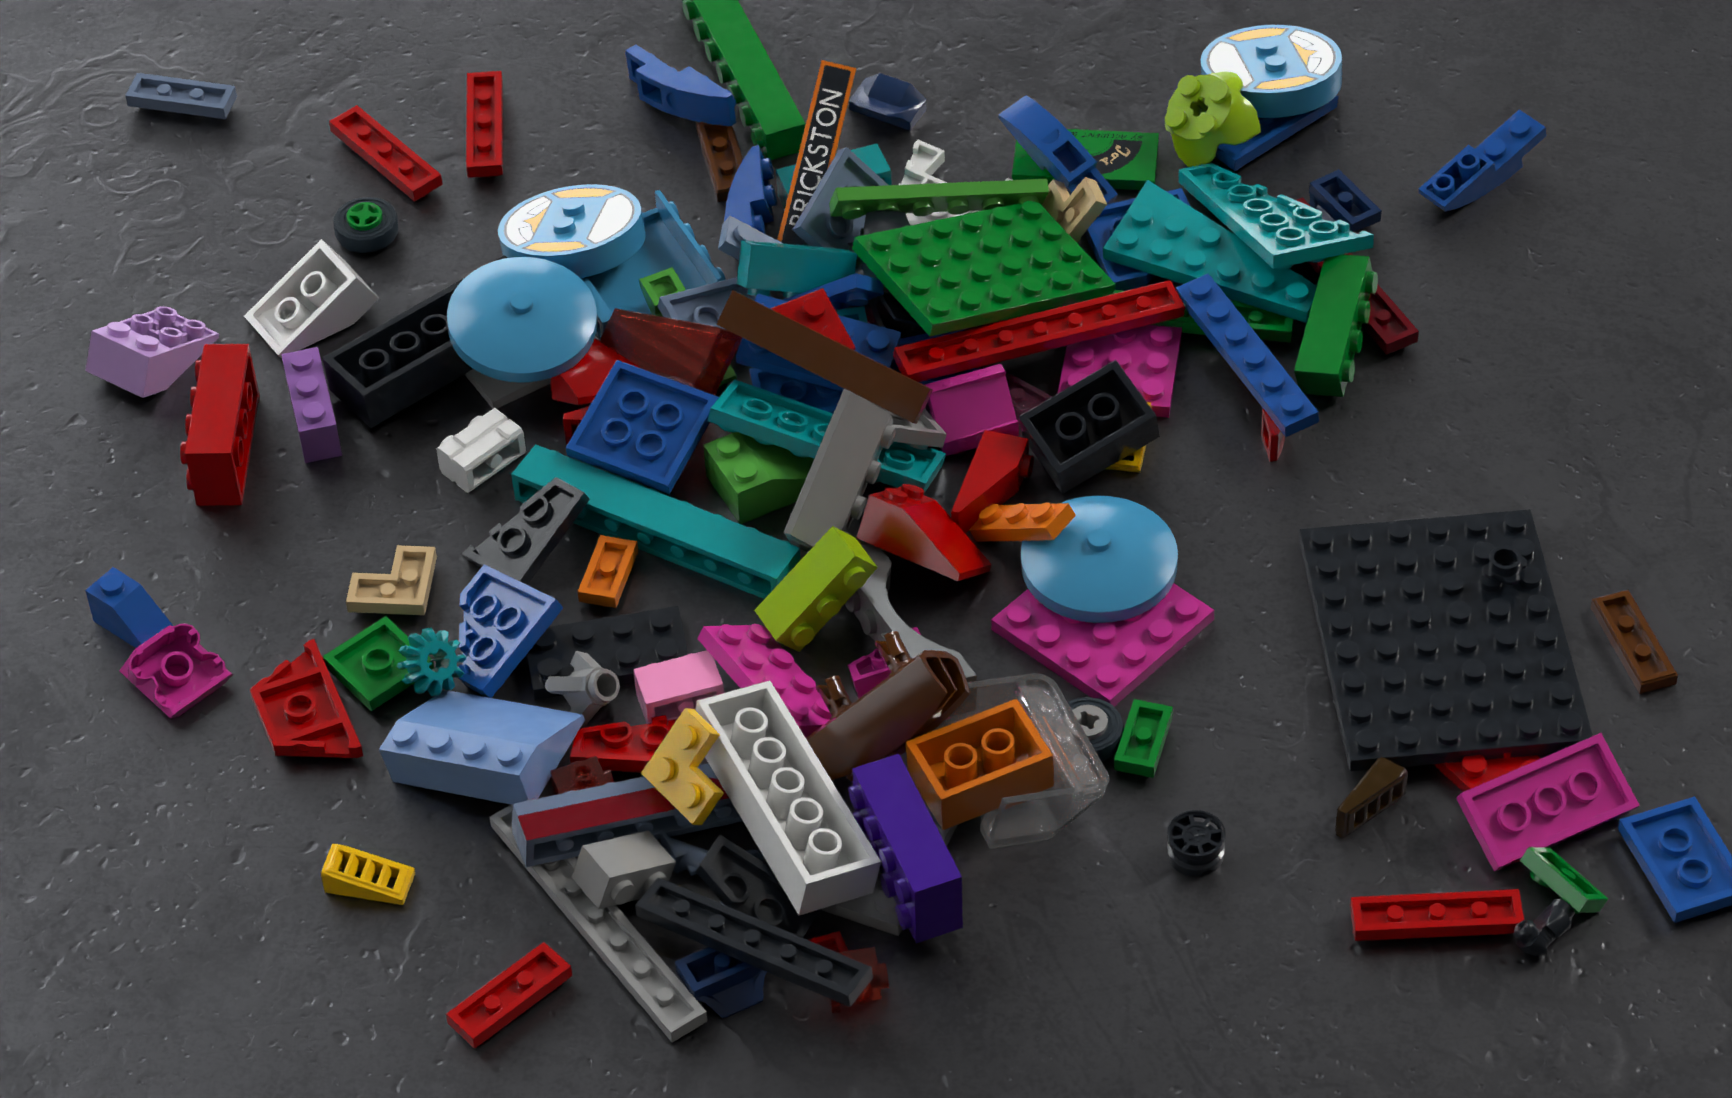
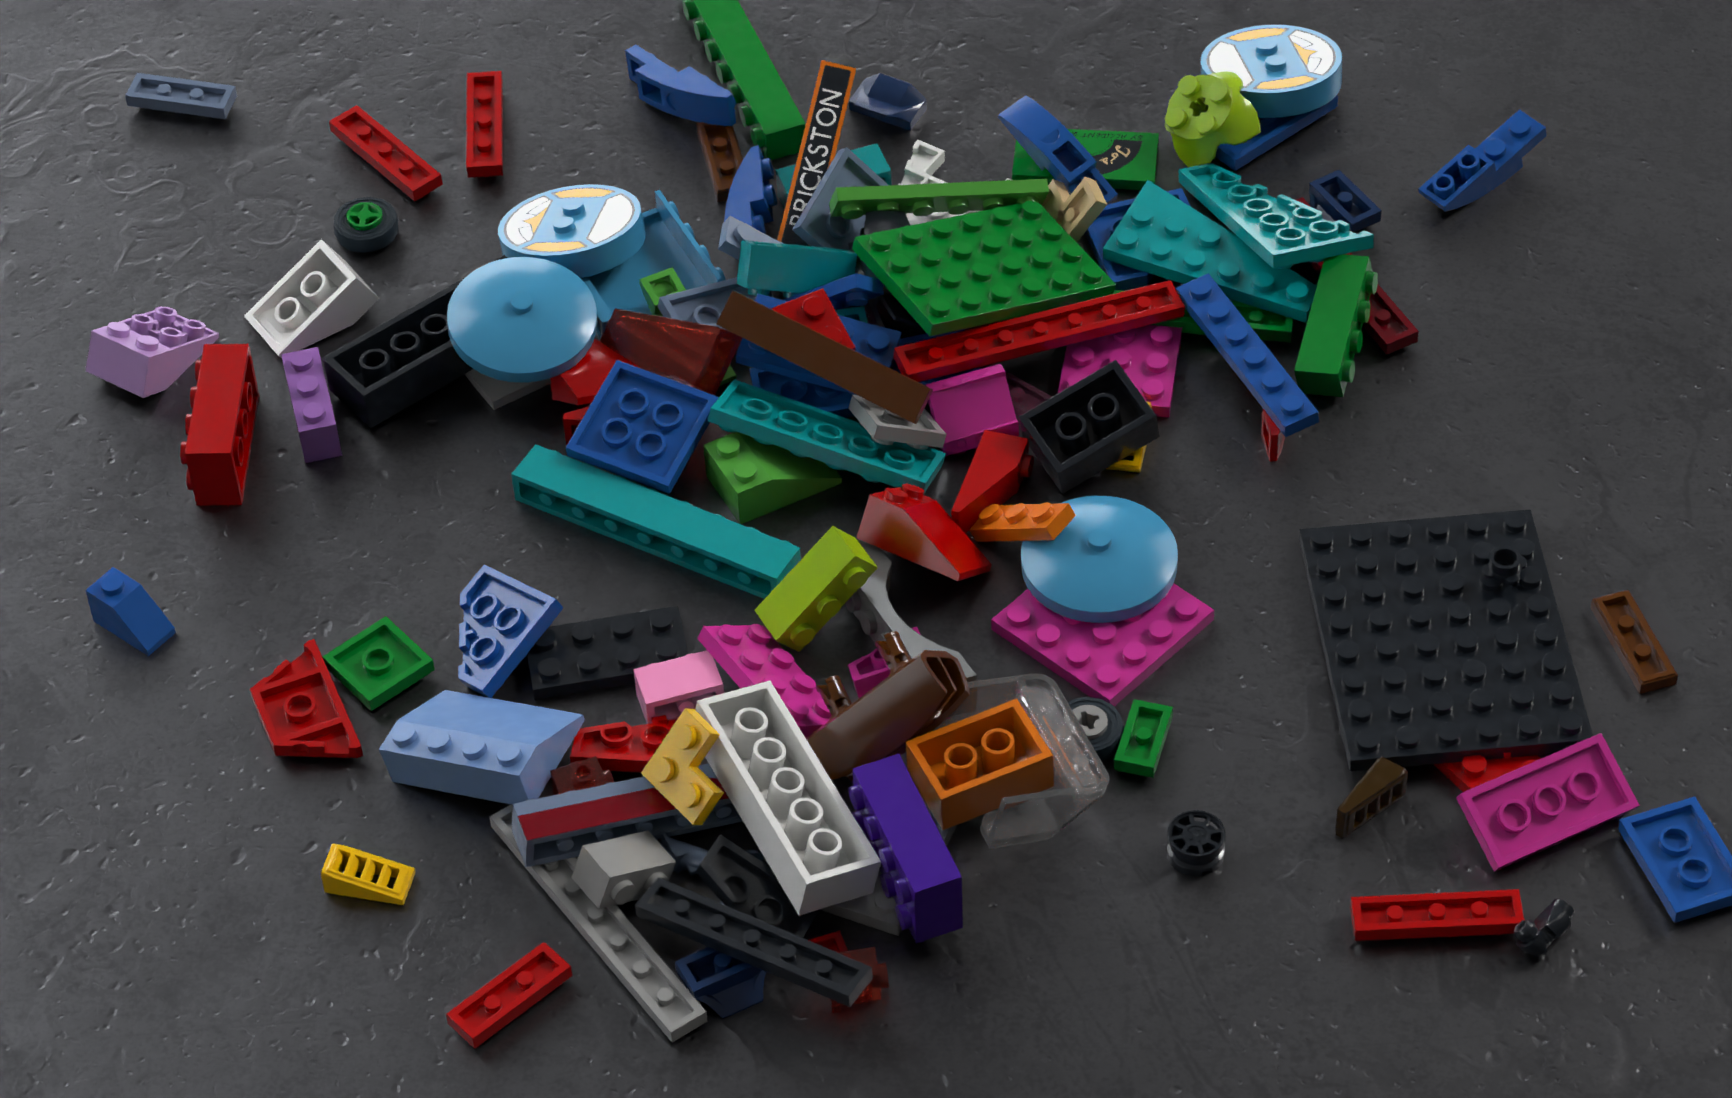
(175, 669): dark pink slope -> none
(400, 592): tan plate -> none
(416, 661): teal gear -> none
(480, 450): white brick -> none
(531, 535): black wing -> none
(586, 687): light grey rock -> none
(608, 571): orange plate -> none
(841, 471): light grey slope -> none
(1555, 873): green plate -> none

